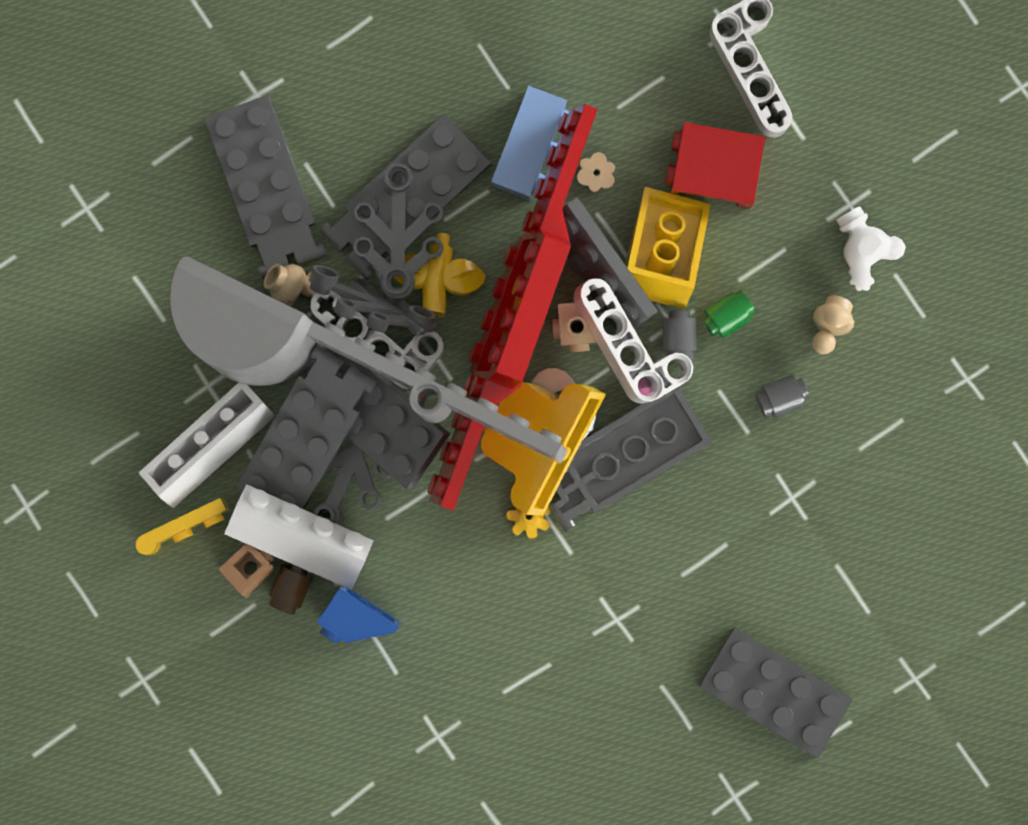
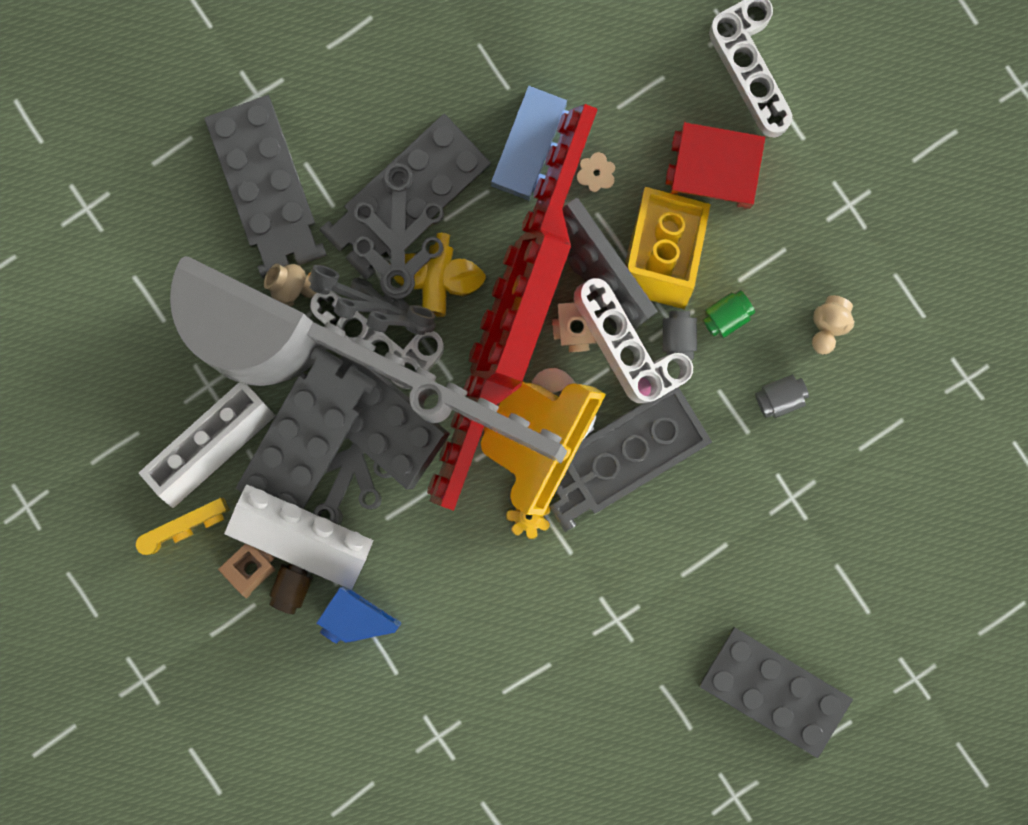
(866, 247): white animal -> none

